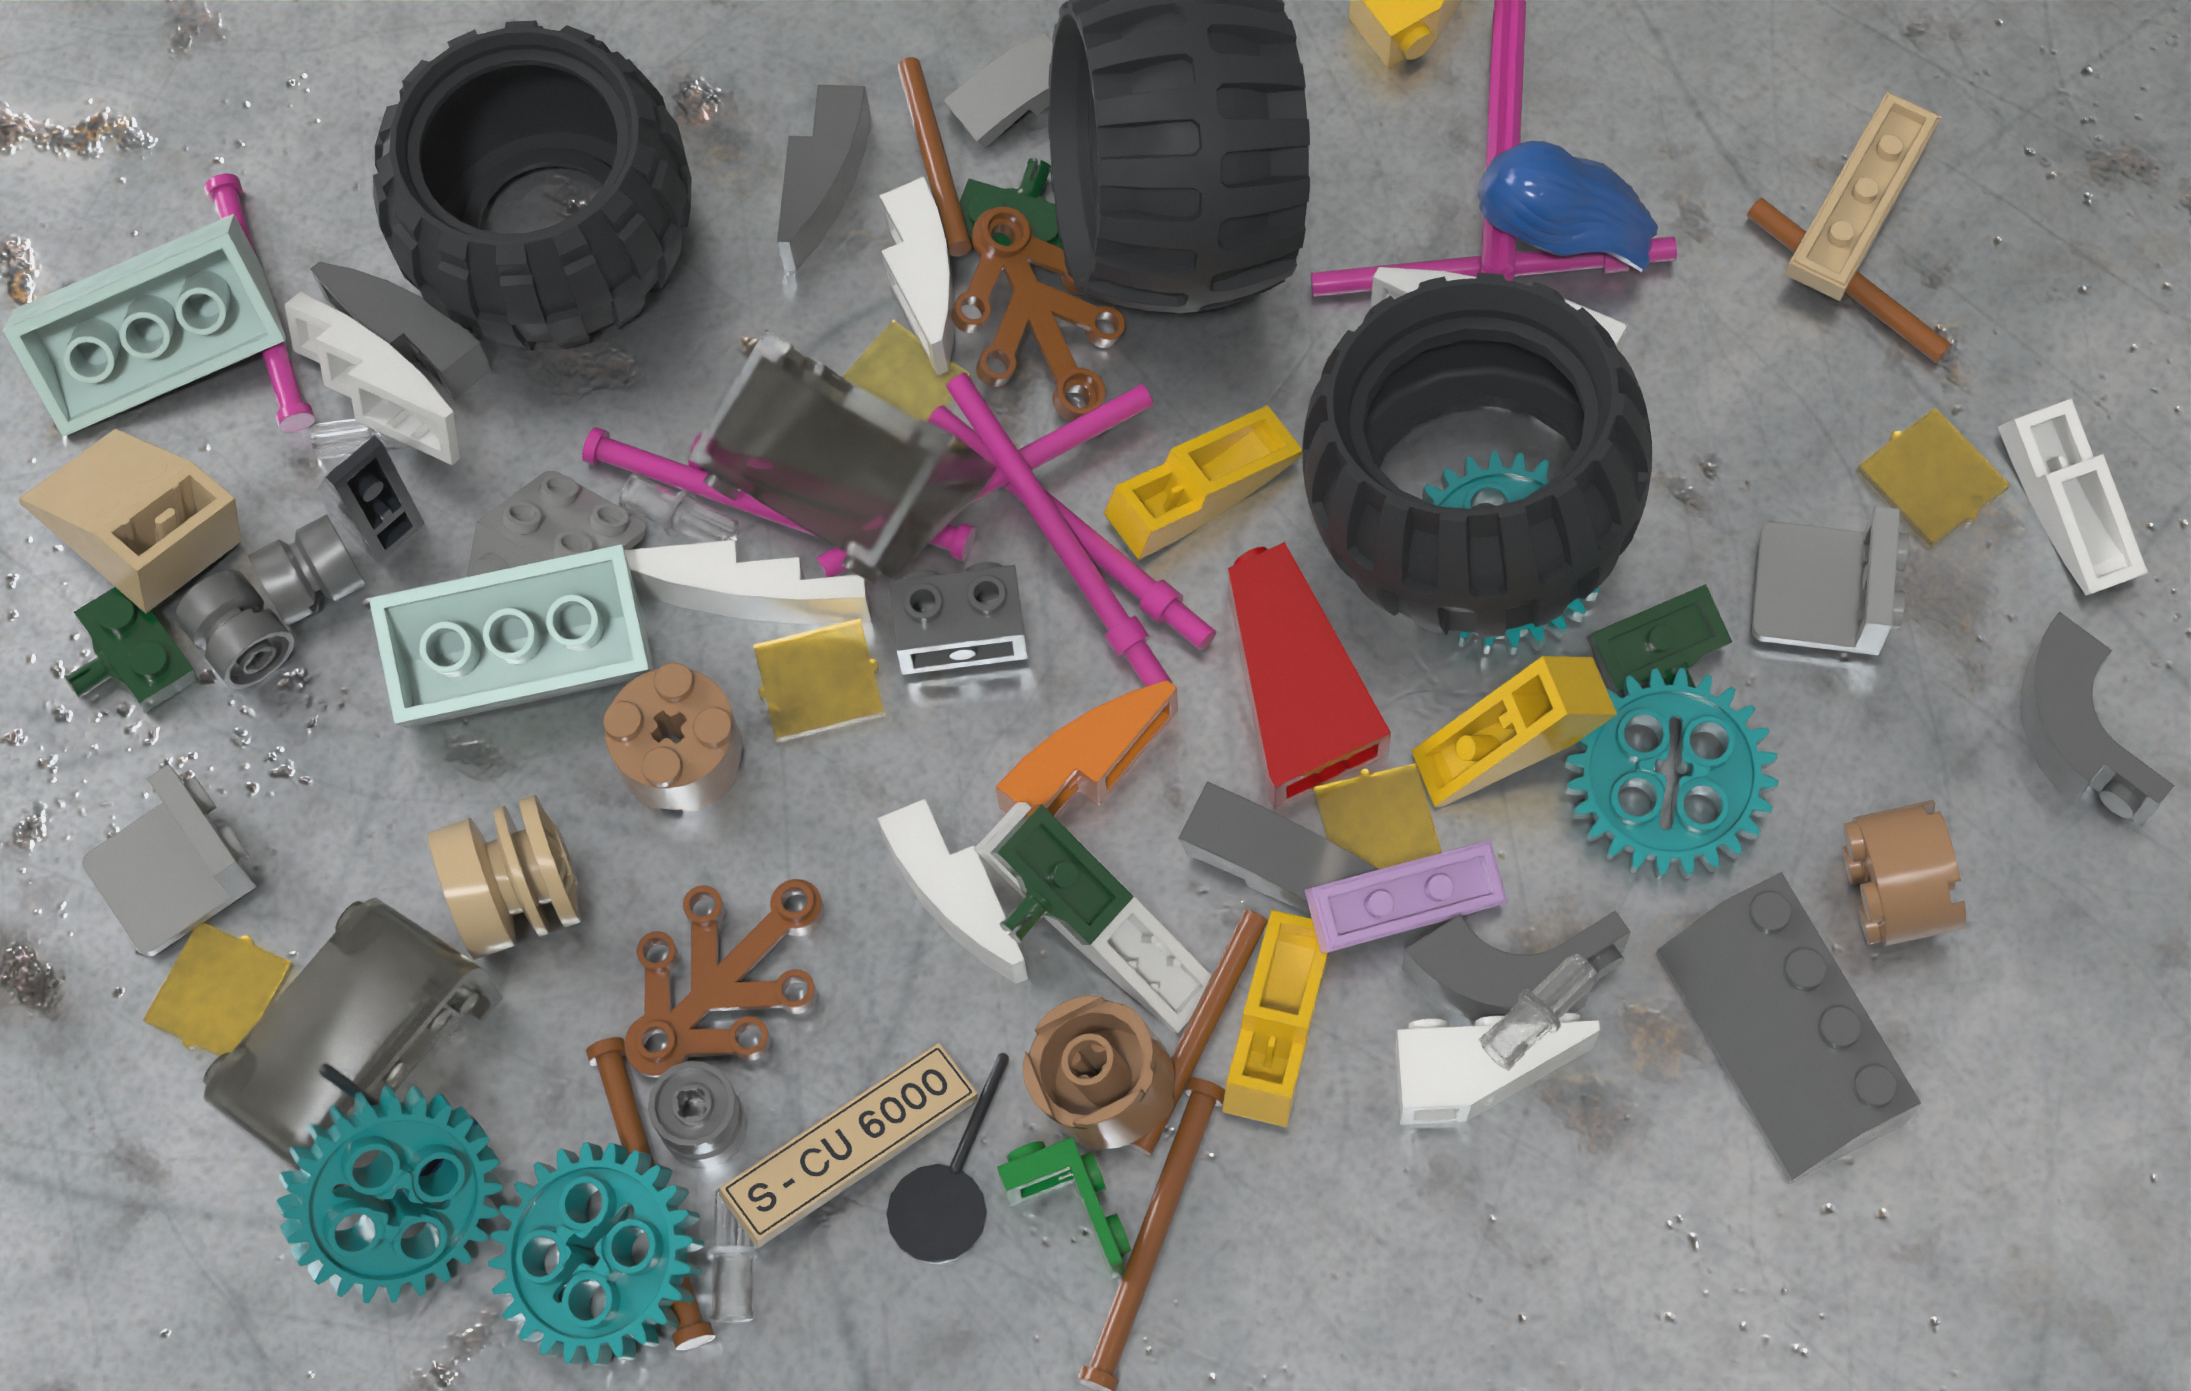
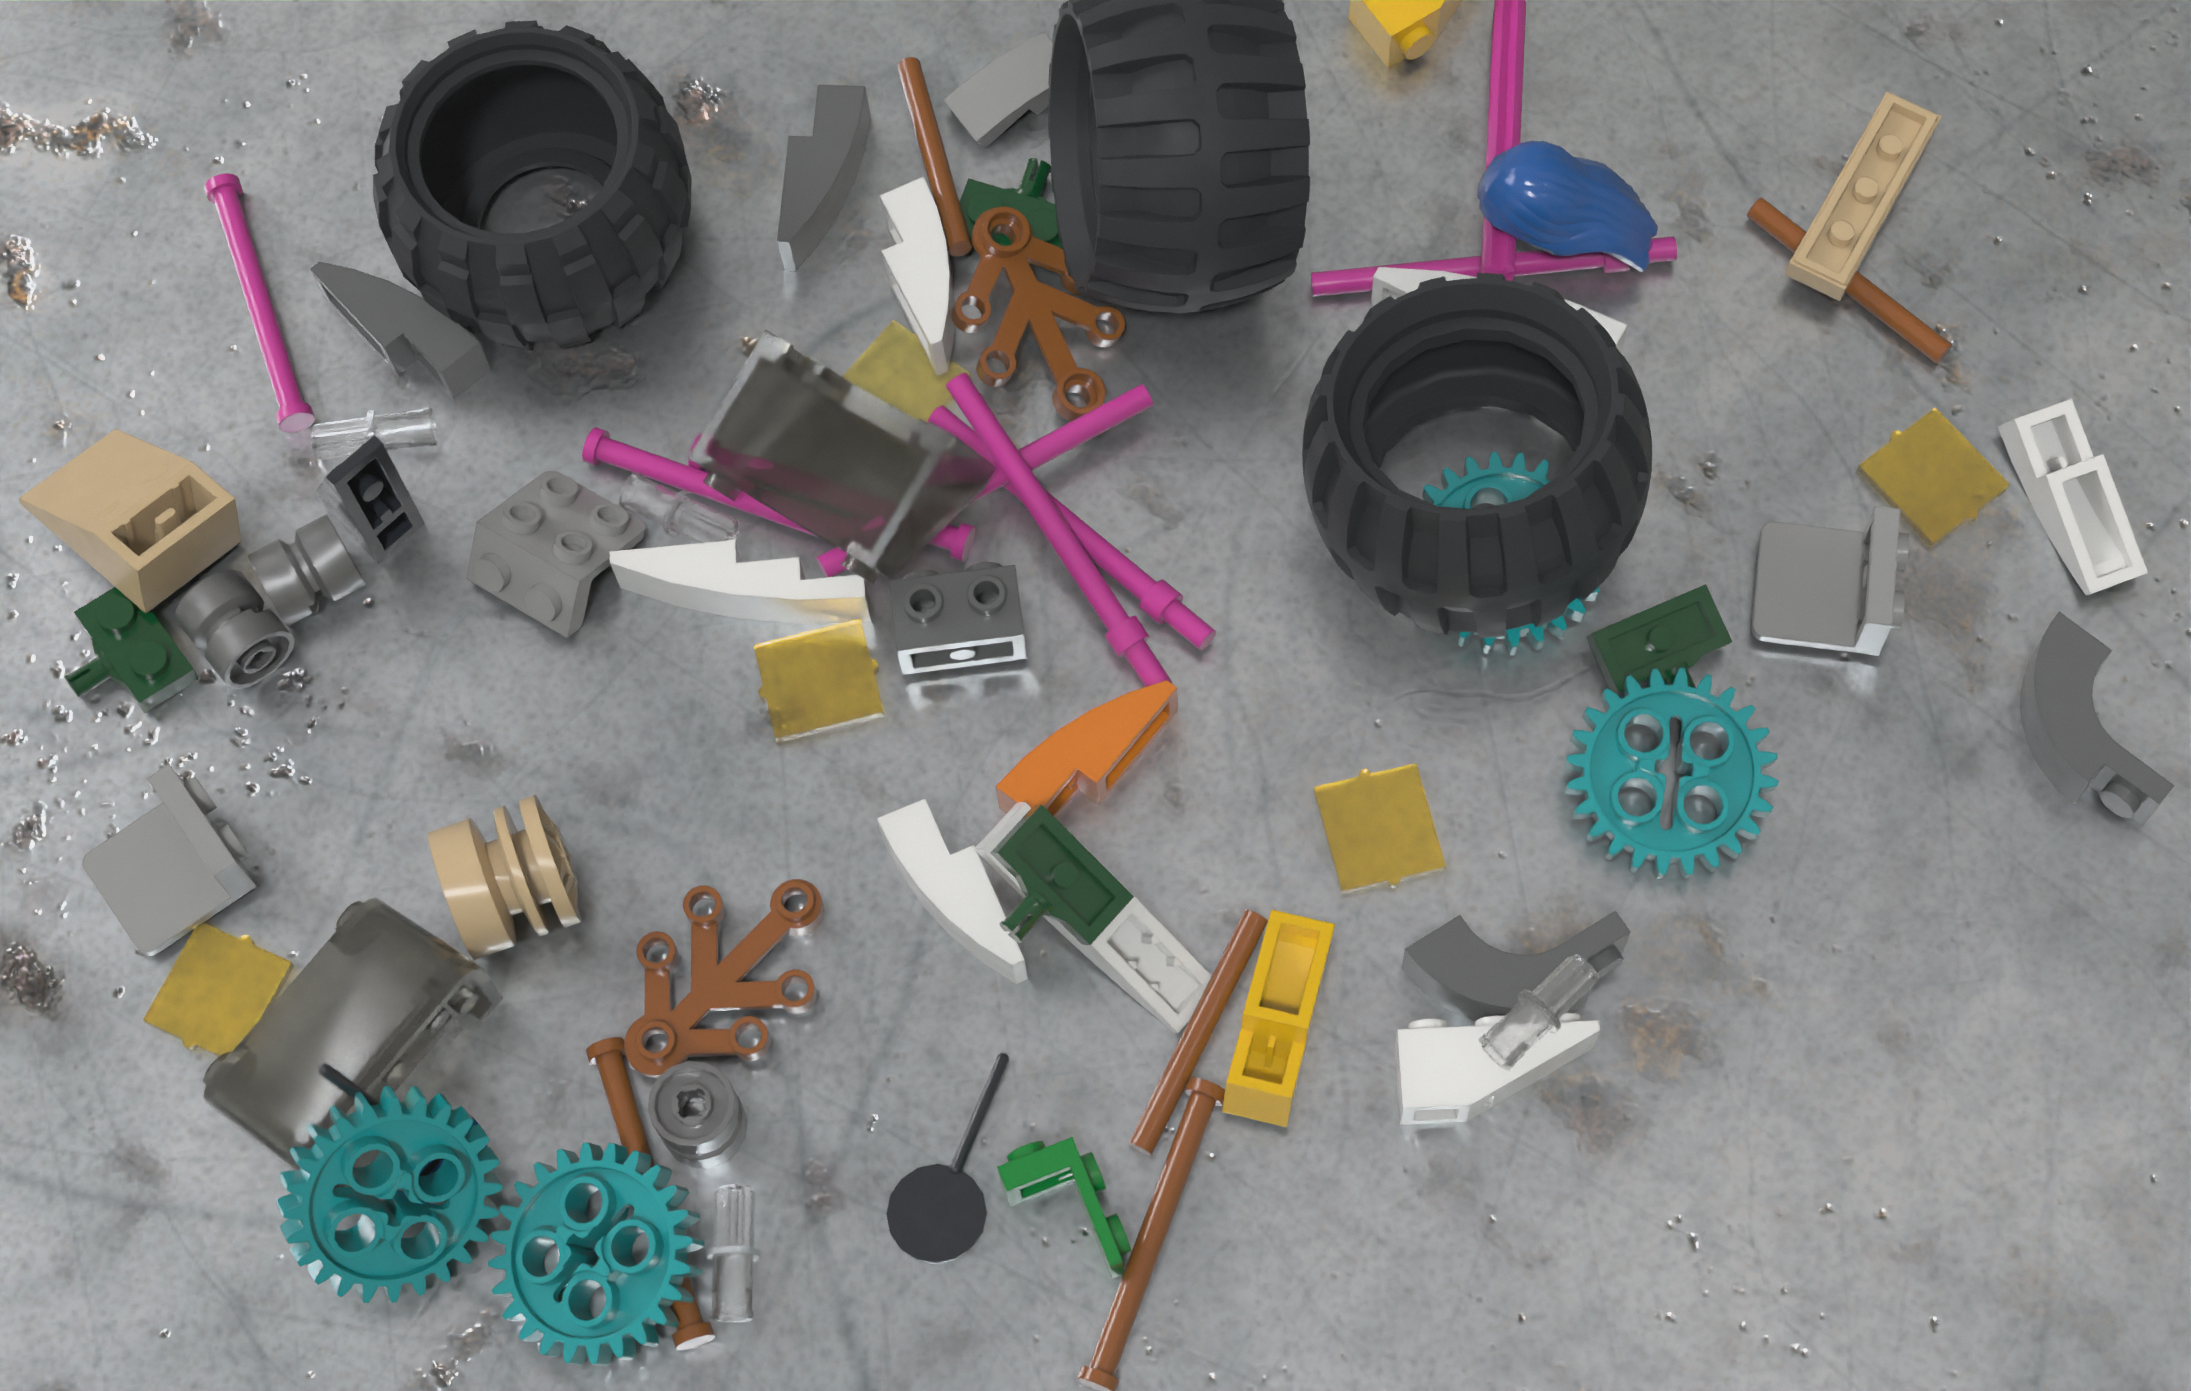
(146, 325): light aqua slope -> none
(382, 383): white slope -> none
(511, 636): light aqua slope -> none
(668, 706): medium nougat brick -> none
(847, 1145): tan tile -> none
(1104, 1107): medium nougat brick -> none
(1200, 481): yellow slope -> none
(1264, 847): dark grey slope -> none
(1300, 684): red slope -> none
(1405, 896): lavender tile -> none
(1515, 726): yellow slope -> none
(1788, 1028): dark grey slope -> none
(1905, 873): medium nougat brick -> none

